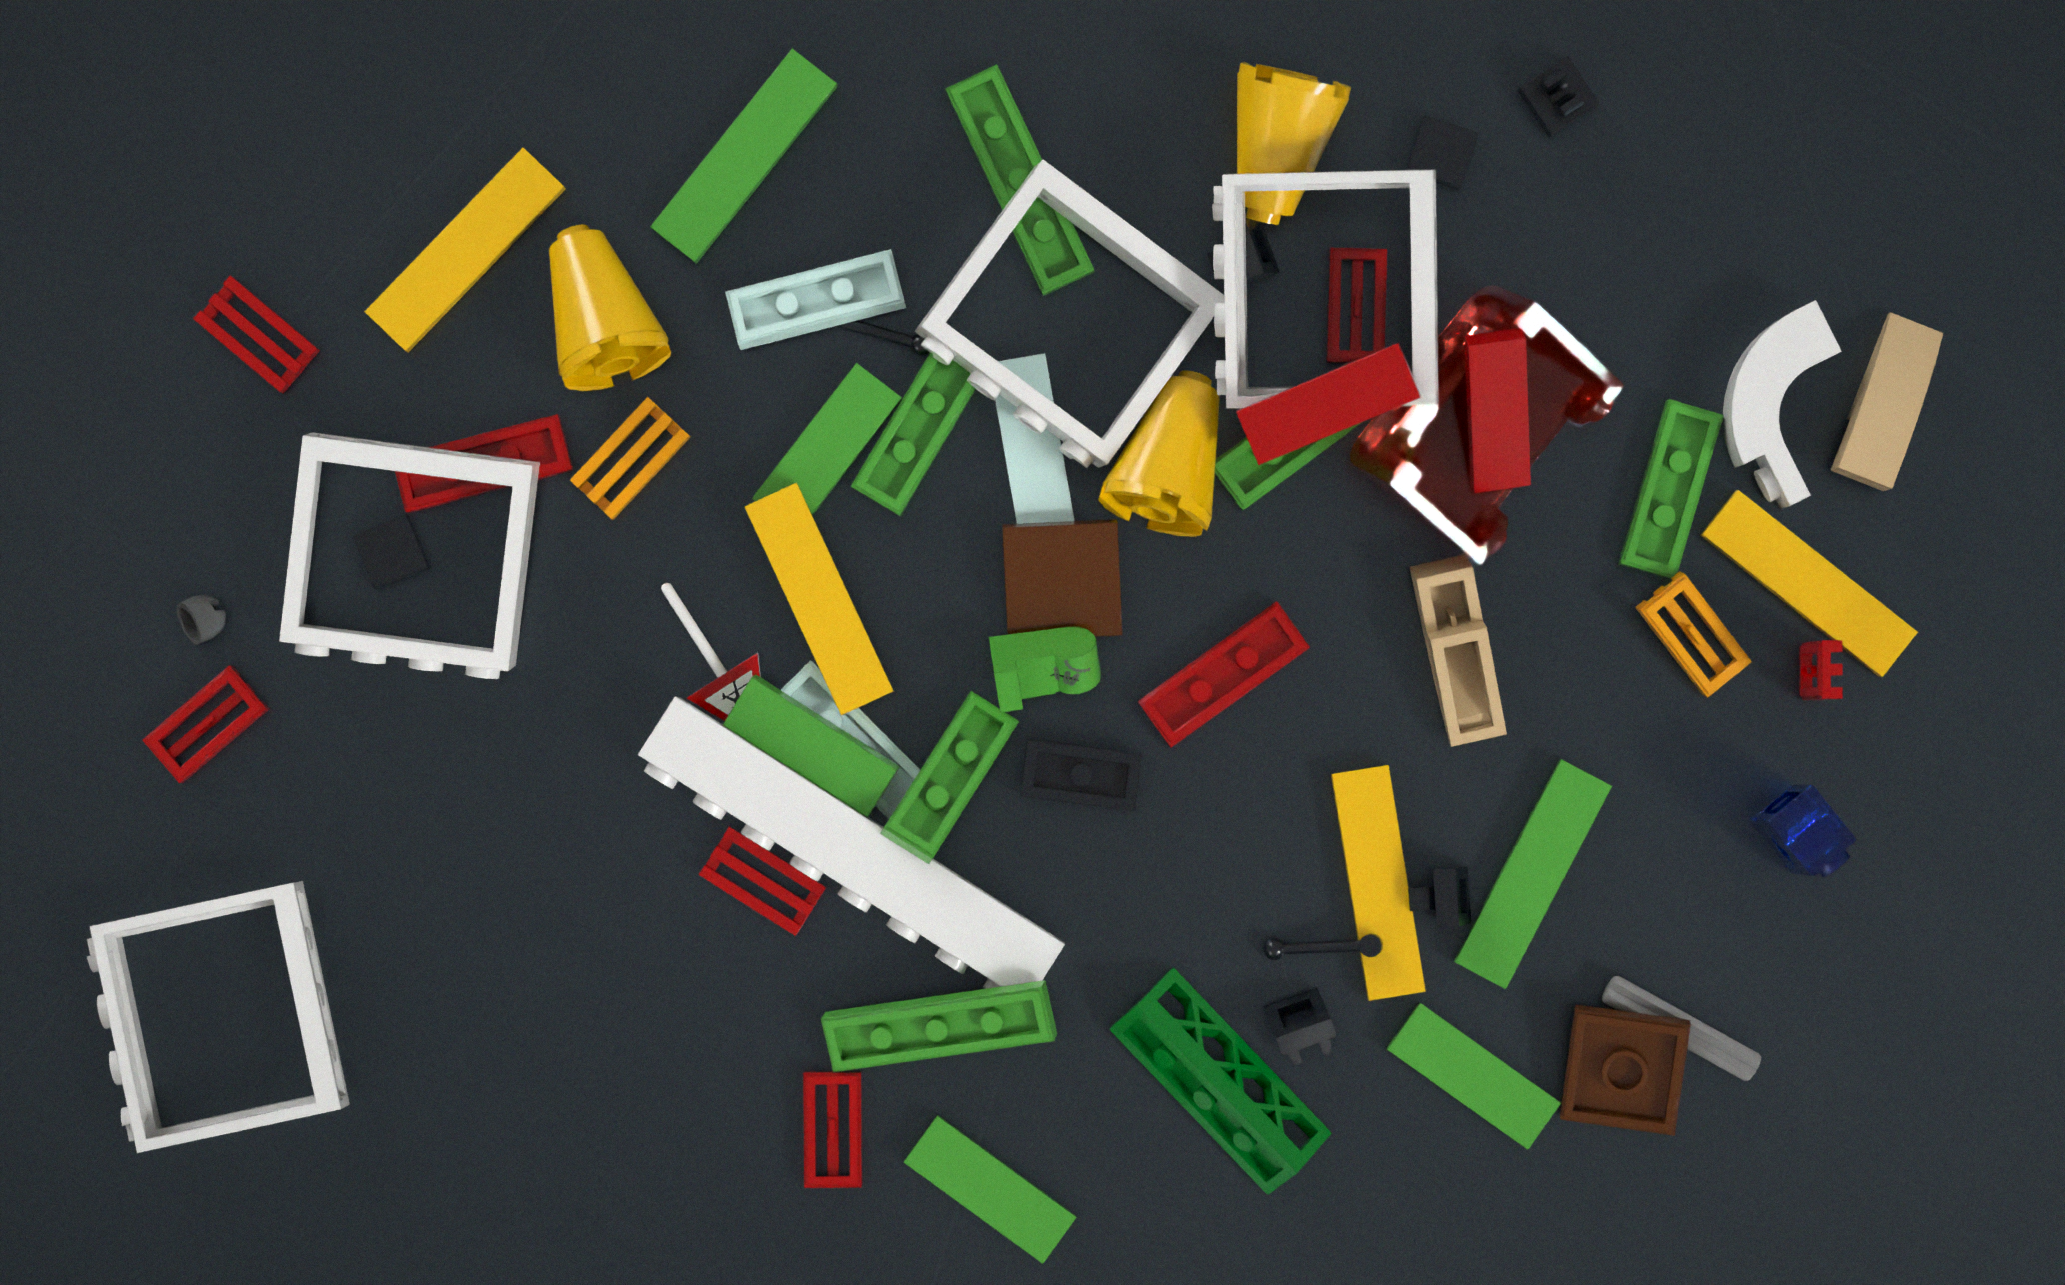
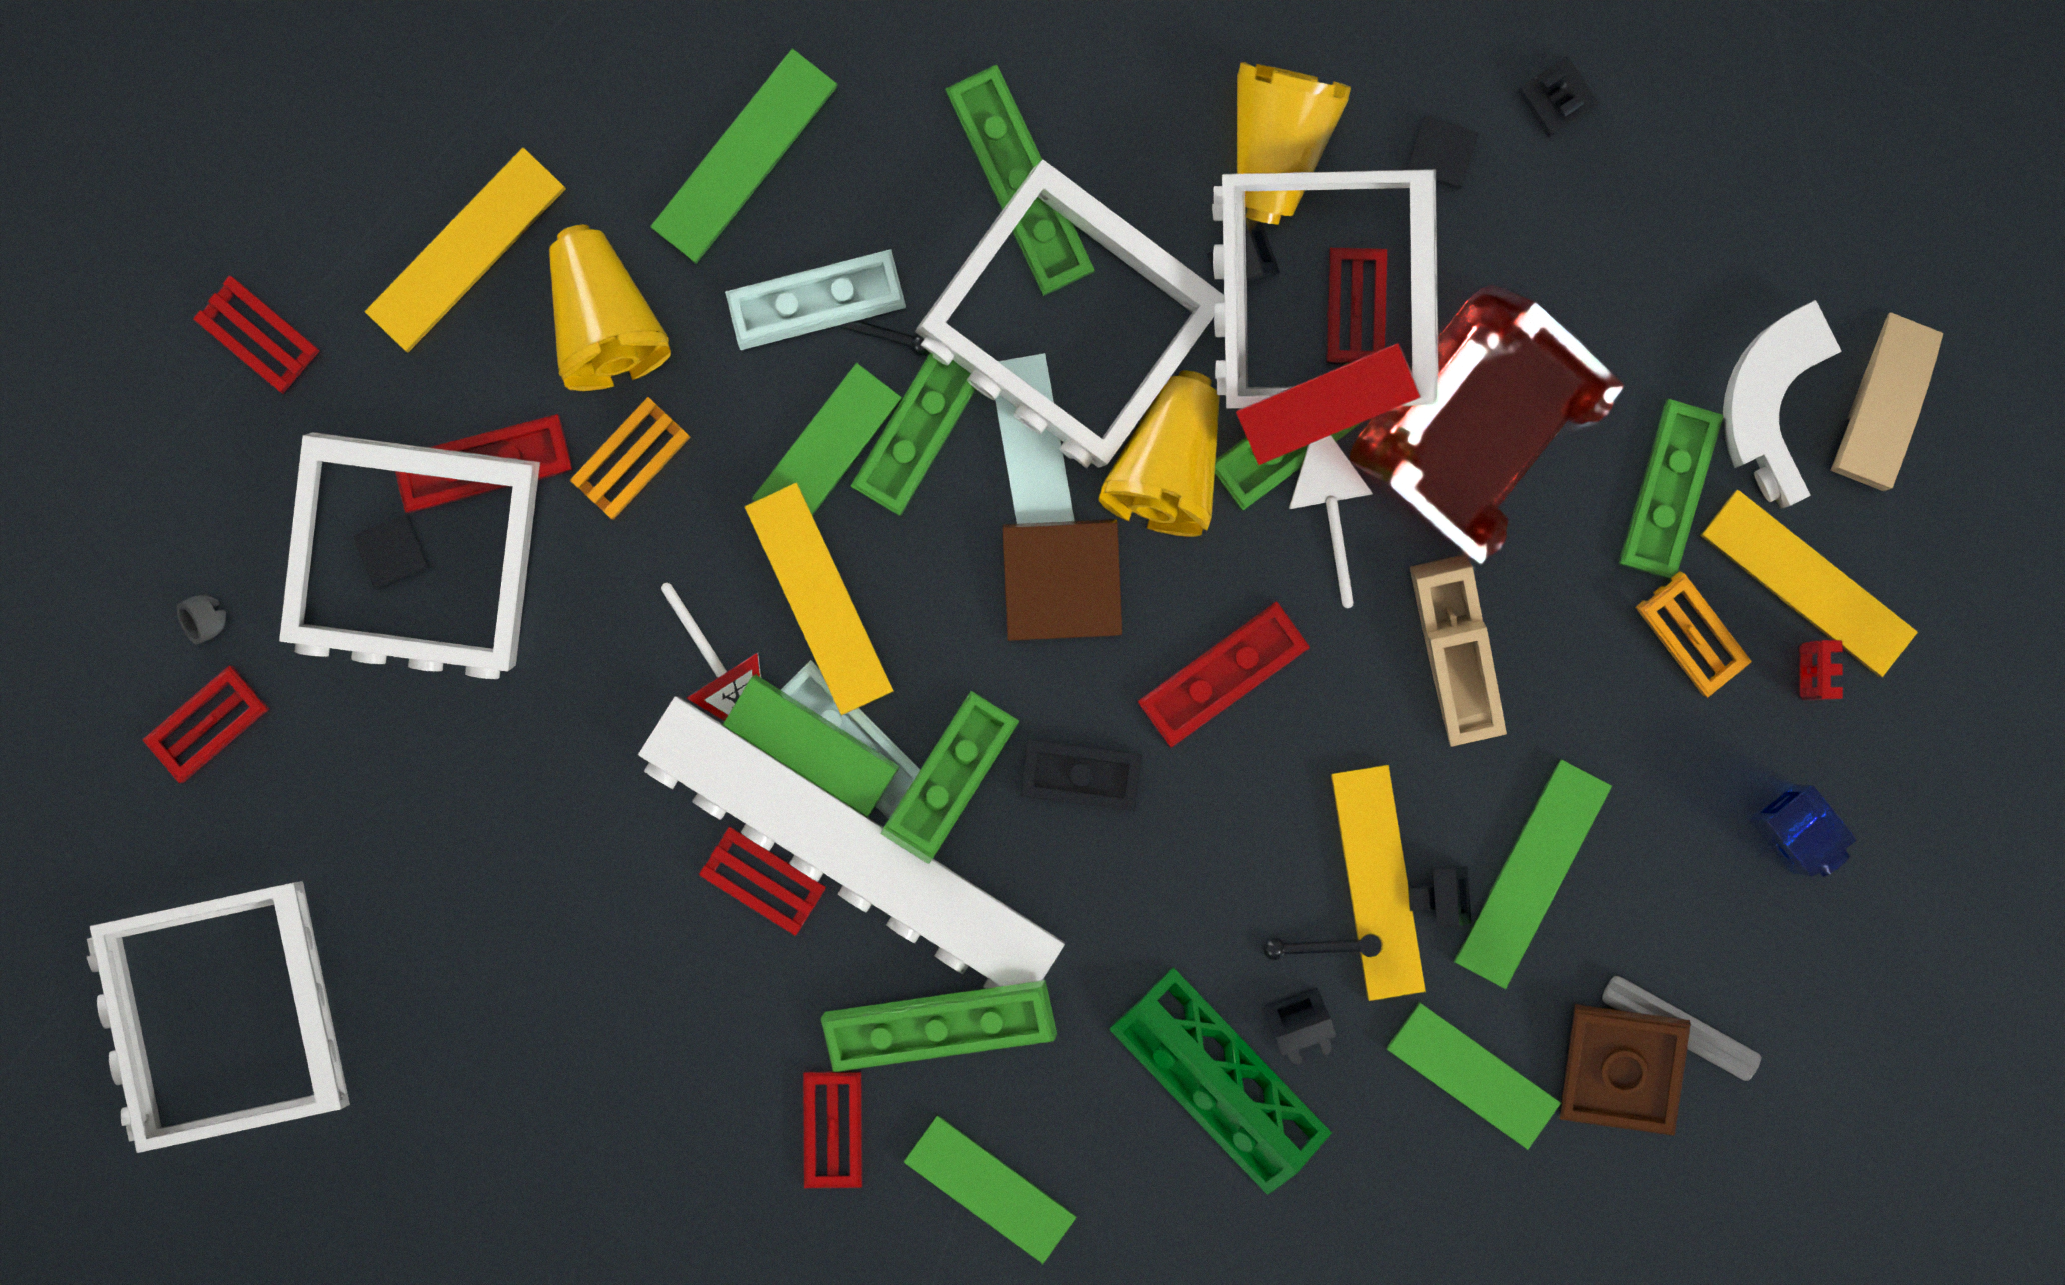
(1043, 664): bright green leg -> none
(1326, 479): none -> white piece
(1497, 410): red tile -> none

